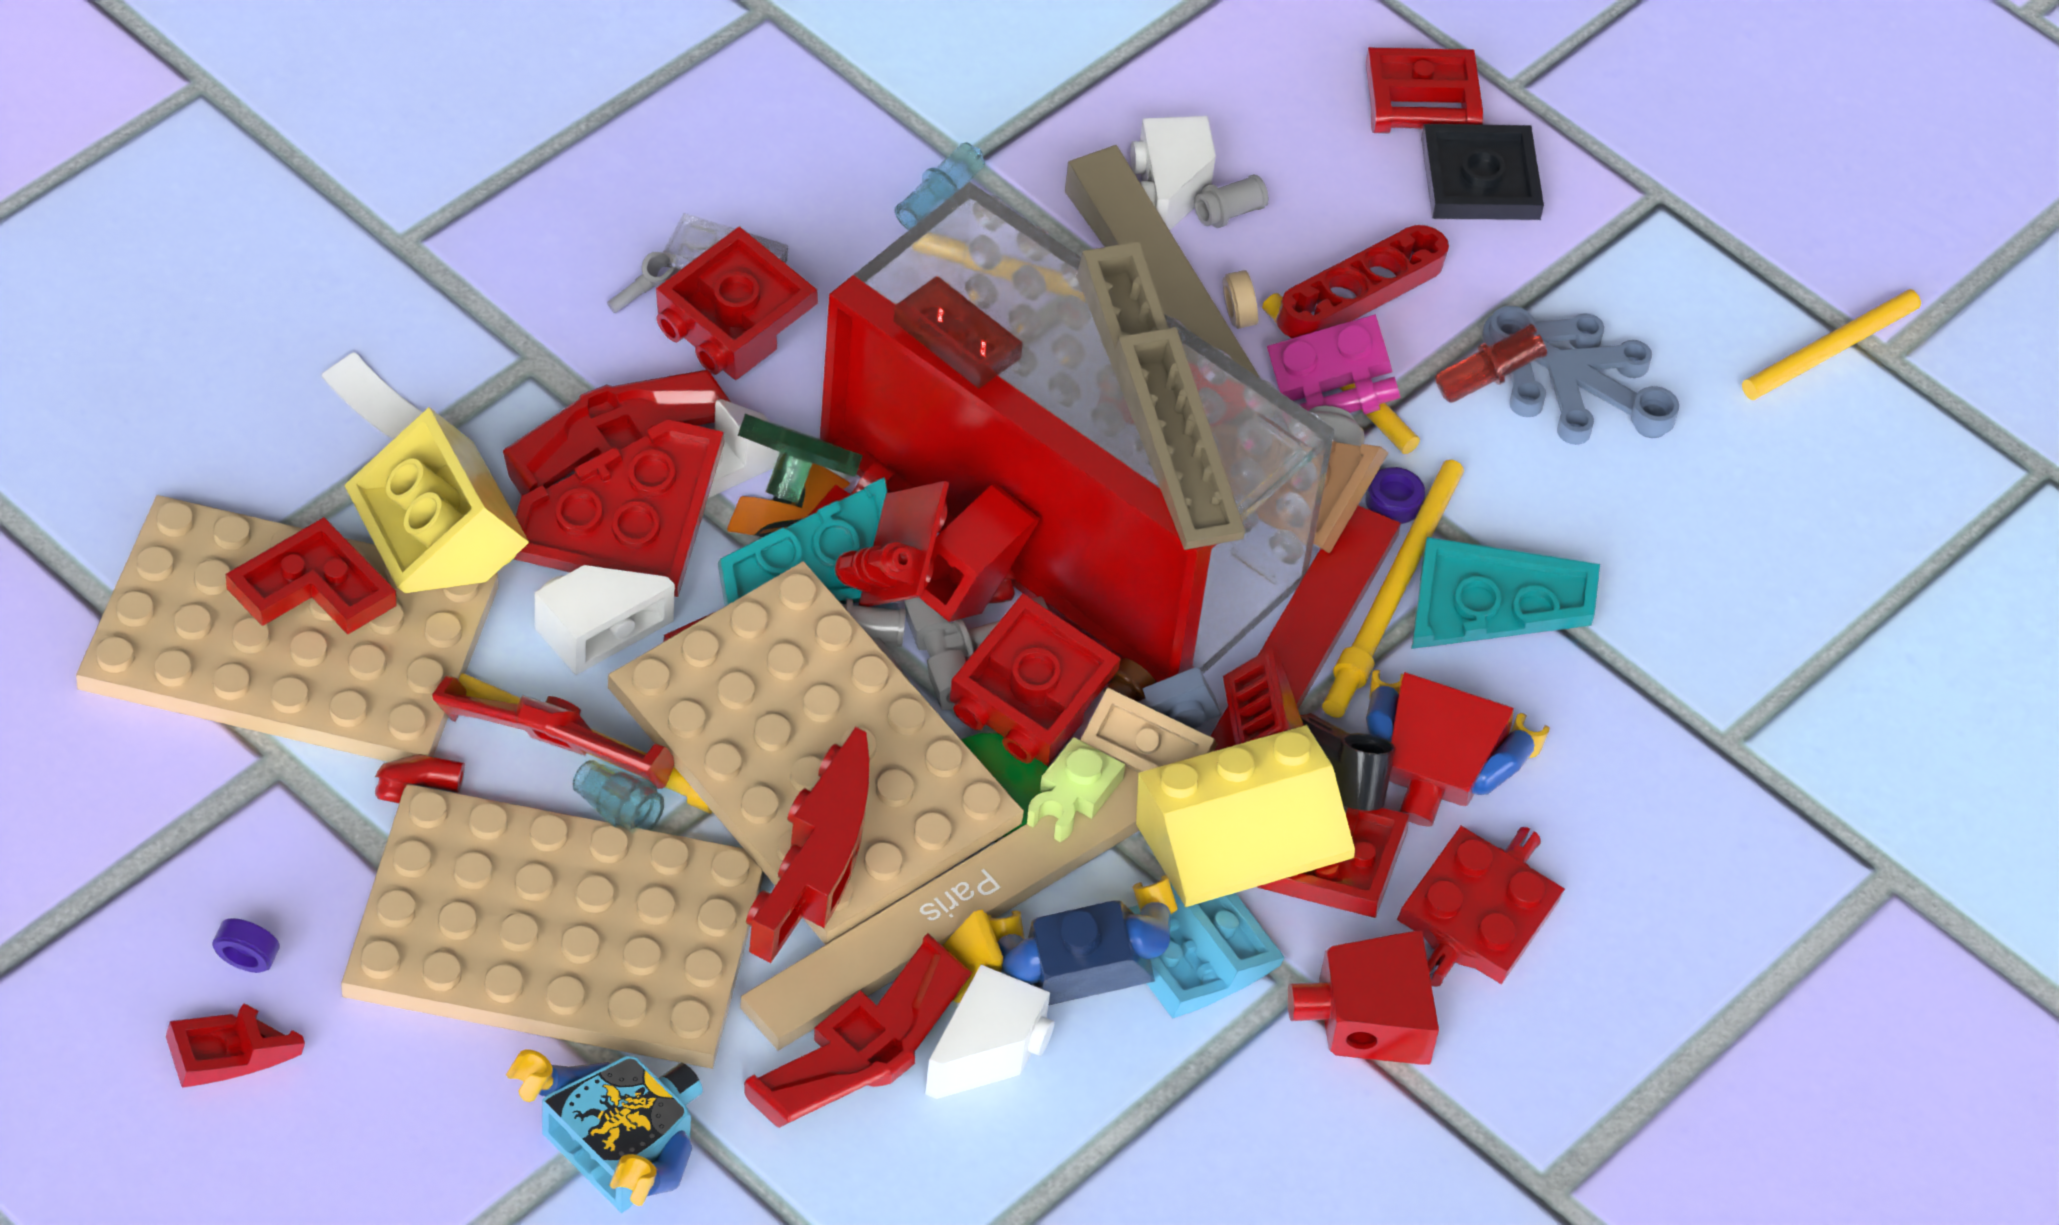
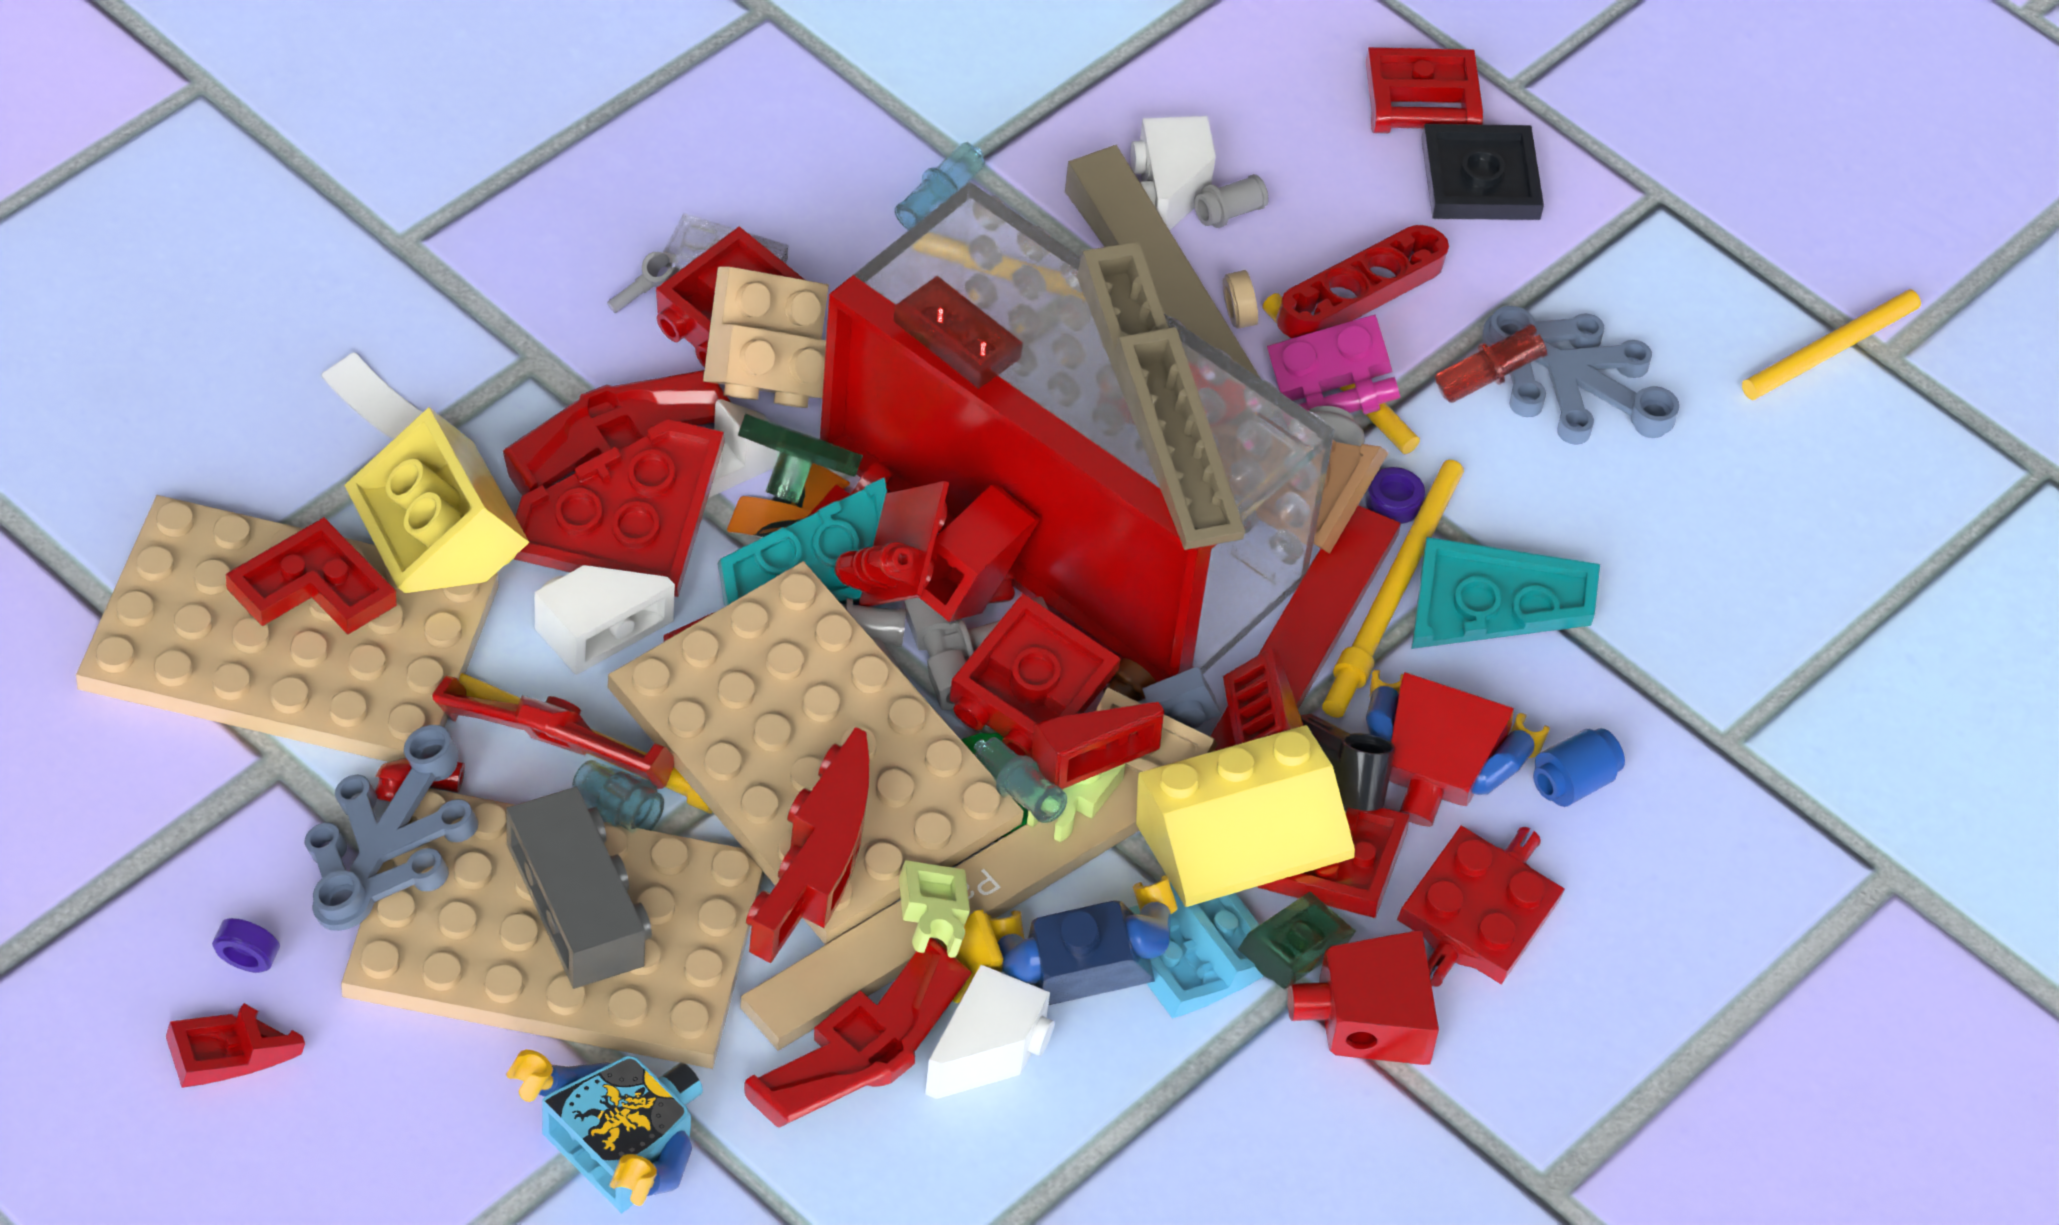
(347, 896): none -> sand blue plant
(577, 886): none -> dark grey brick
(767, 336): none -> tan plate
(936, 901): none -> yellowish green plate
(1021, 780): none -> clear light blue axle
(1095, 742): none -> red slope
(1295, 940): none -> clear green plate
(1578, 766): none -> blue brick

